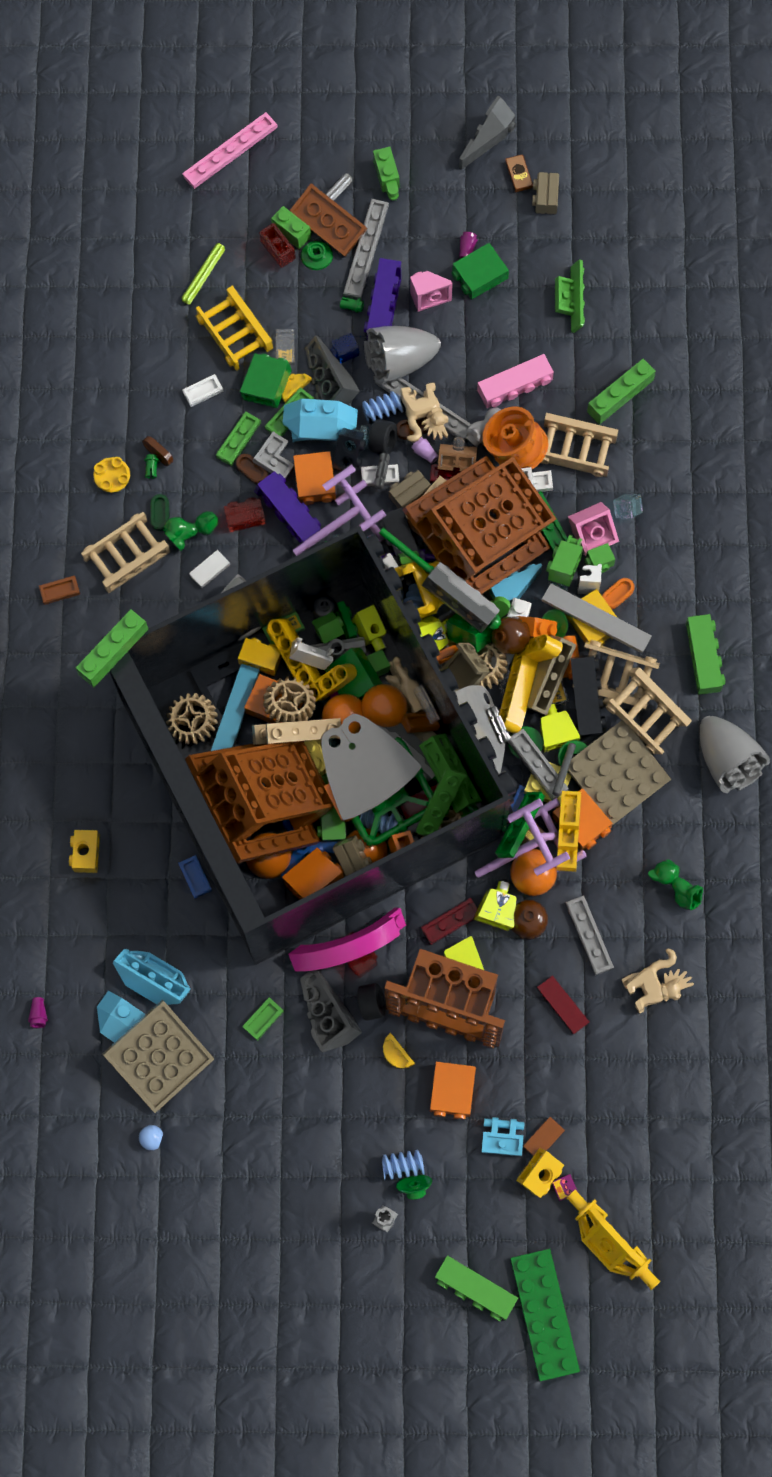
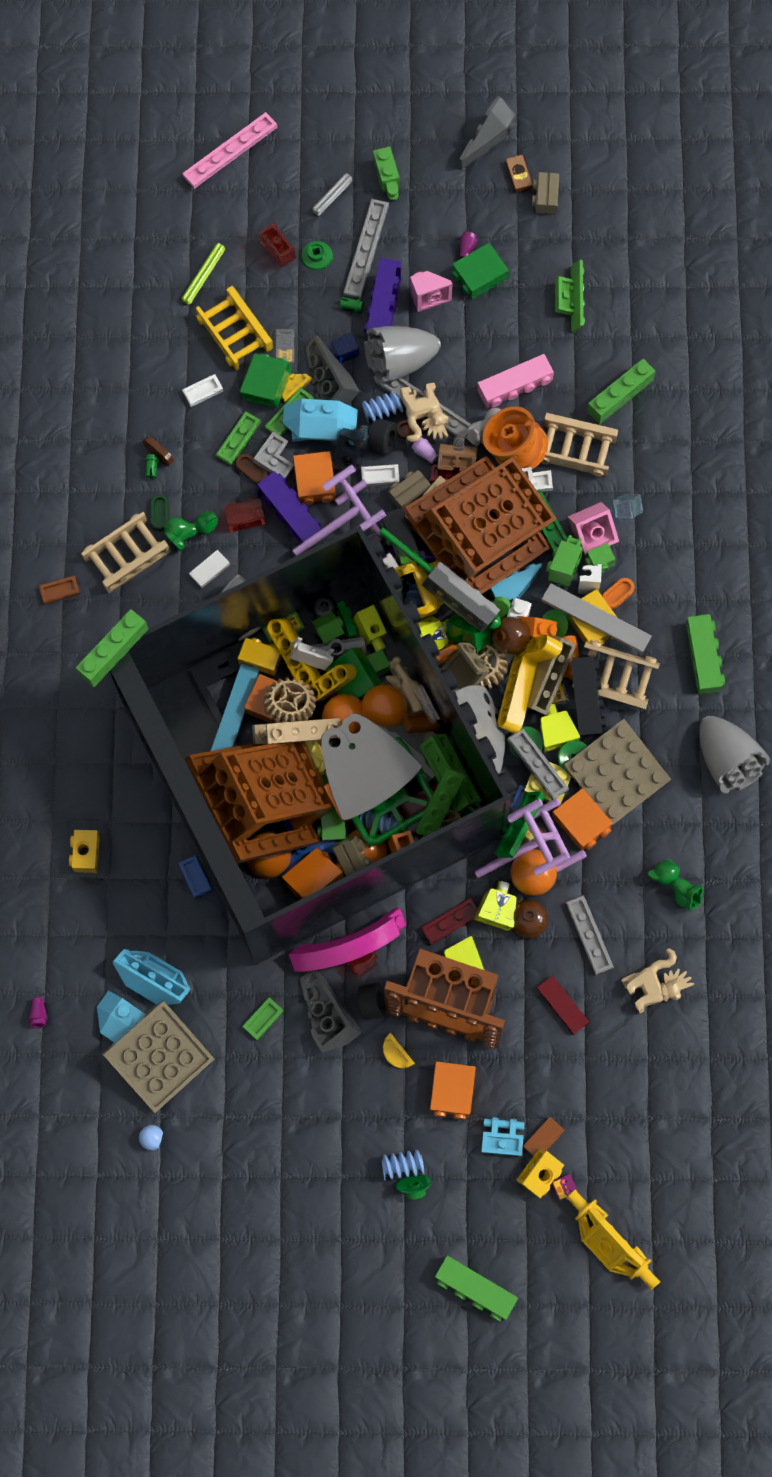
(111, 474): yellow dish -> none
(176, 719): tan gear -> none
(292, 227): bright green brick -> none
(328, 220): dark orange plate -> none
(381, 471): dark grey axle -> none
(384, 1218): light grey piece -> none
(498, 724): axle -> none
(545, 1315): green plate -> none
(564, 769): dark grey bar -> none
(569, 829): yellow slope -> none
(665, 705): tan fence -> none

